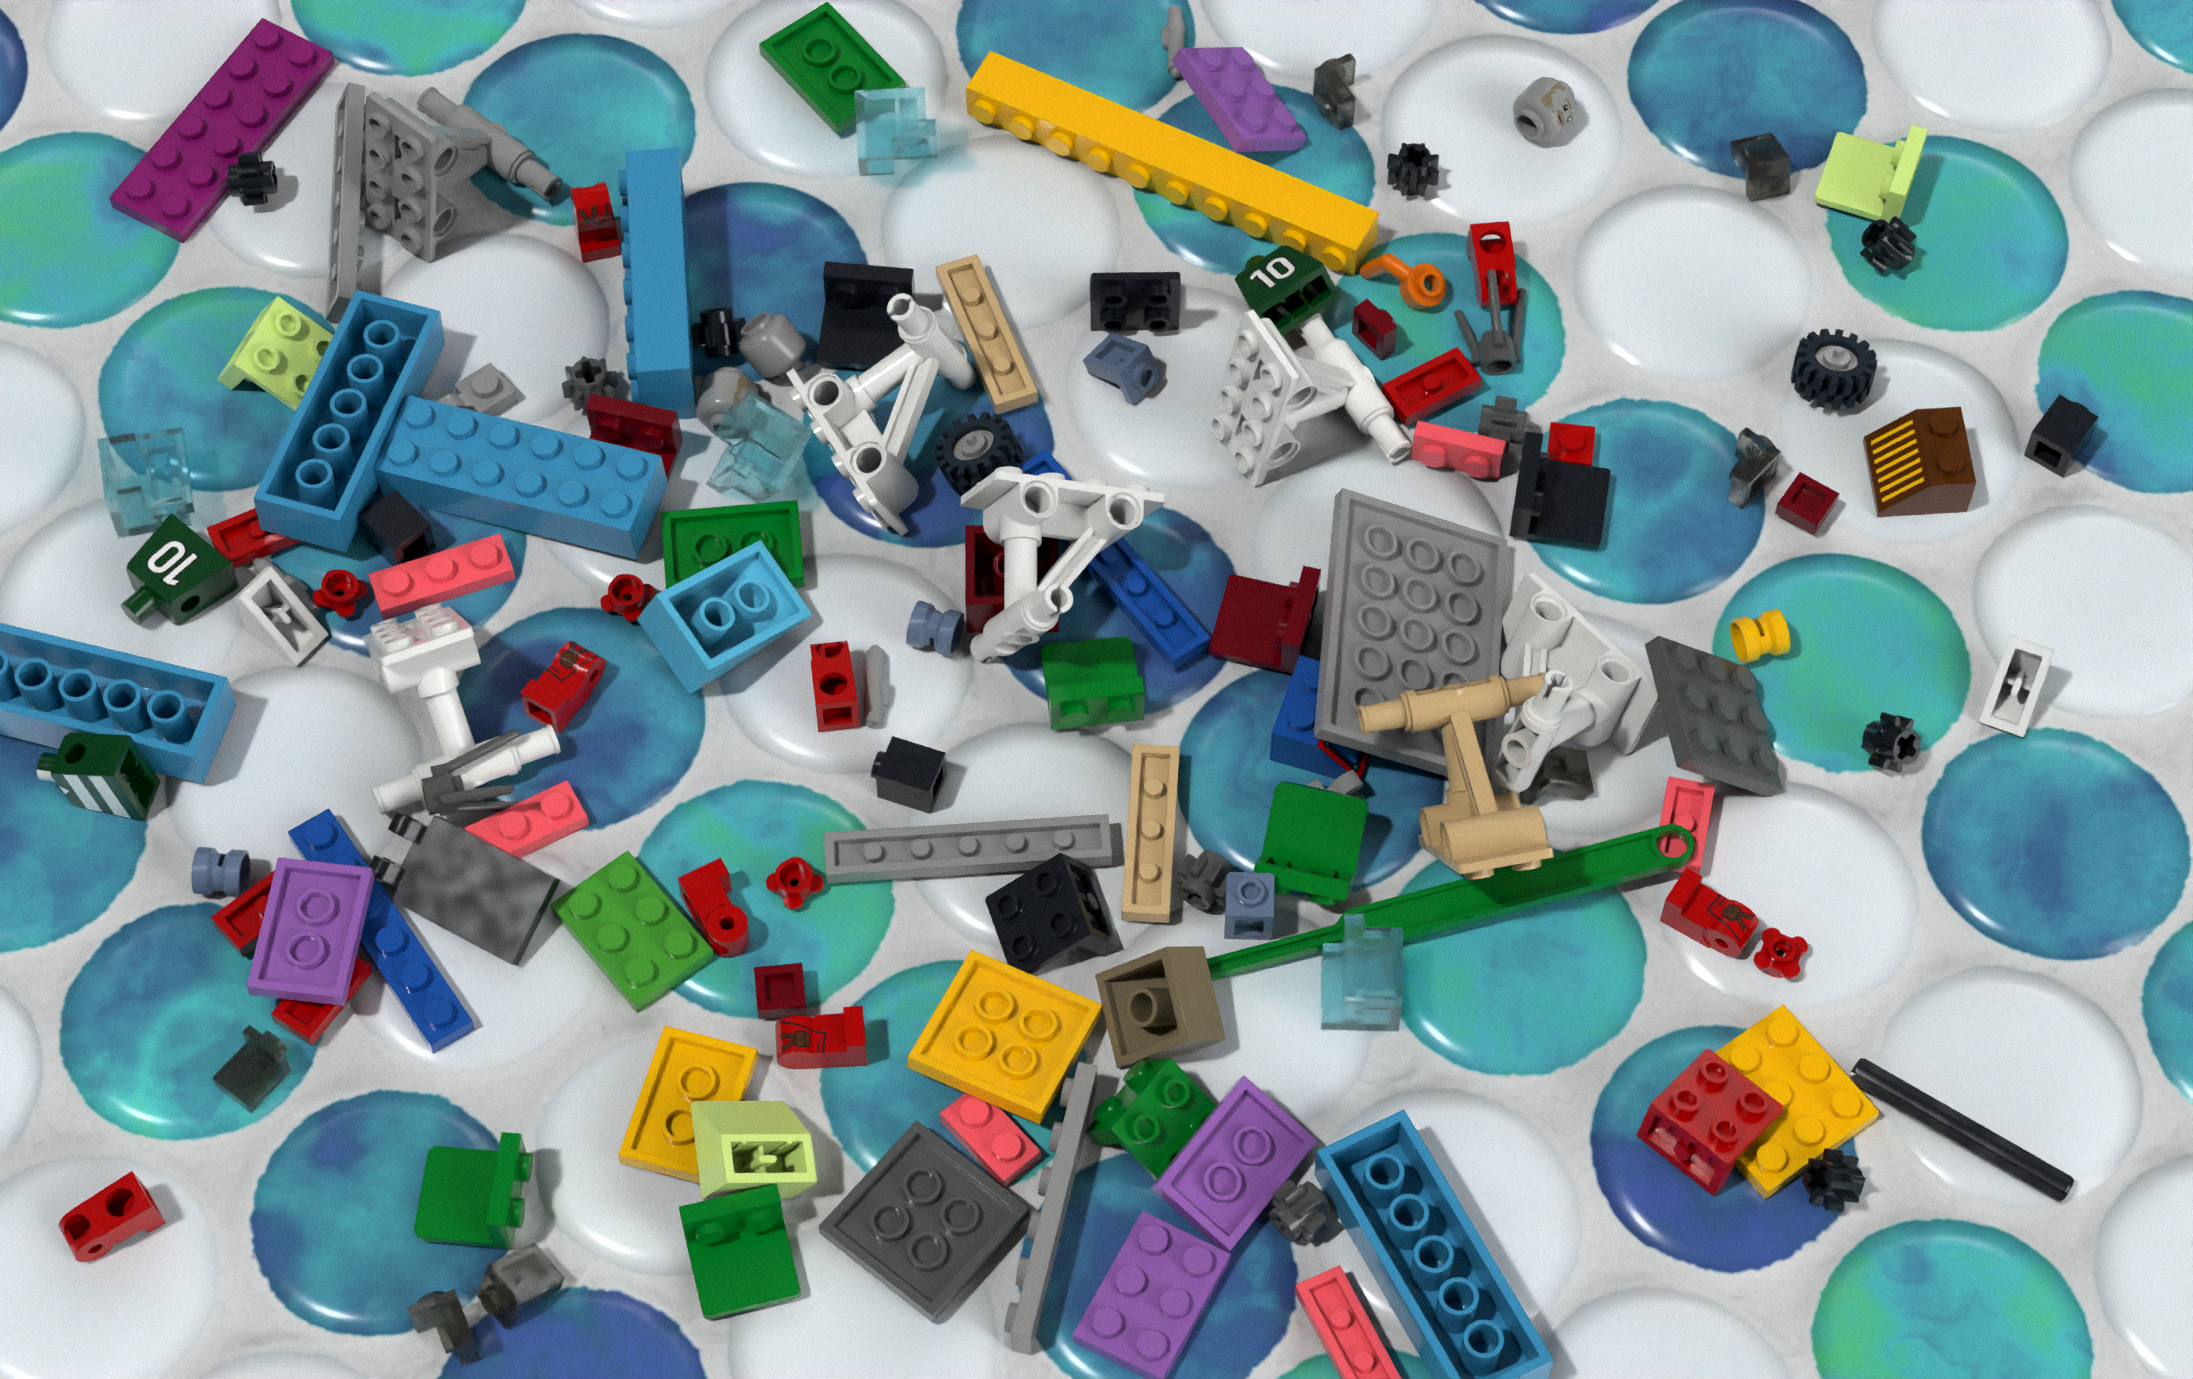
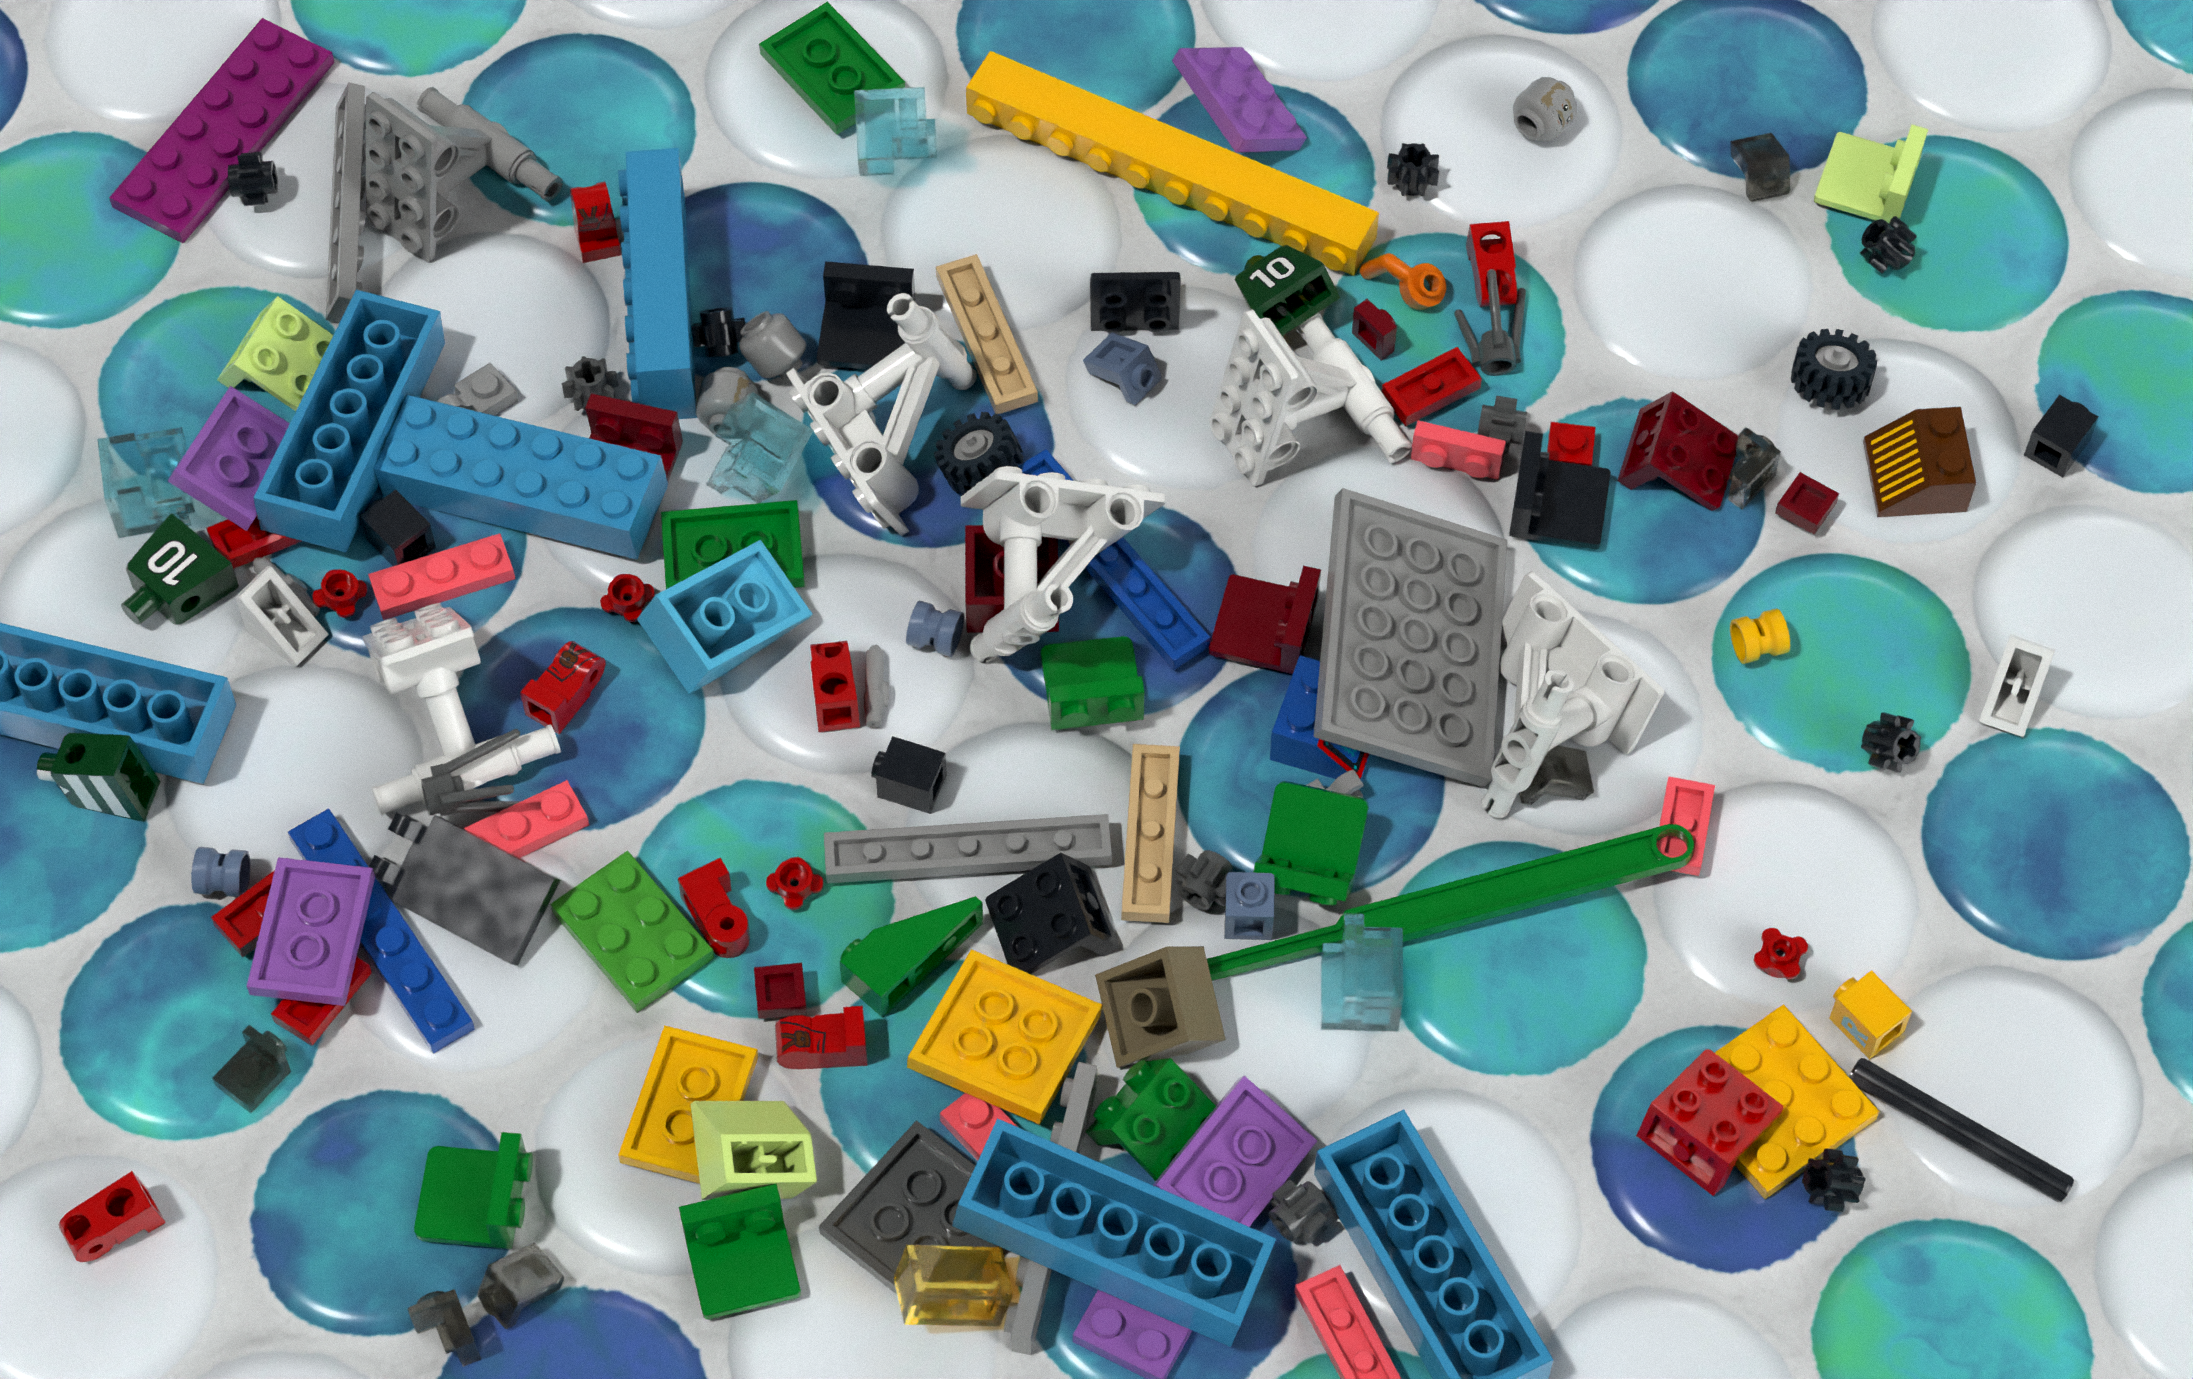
(231, 457): none -> medium lavender plate
(903, 953): none -> green slope
(953, 1285): none -> clear yellow panel
(1113, 1232): none -> dark azure brick
(1173, 37): light grey piece -> none
(1332, 90): clear smoke bracket -> none
(1474, 826): tan plate -> none
(1682, 448): none -> dark red bracket
(1708, 915): red leg -> none
(1713, 716): dark grey plate -> none
(1869, 1013): none -> yellow brick

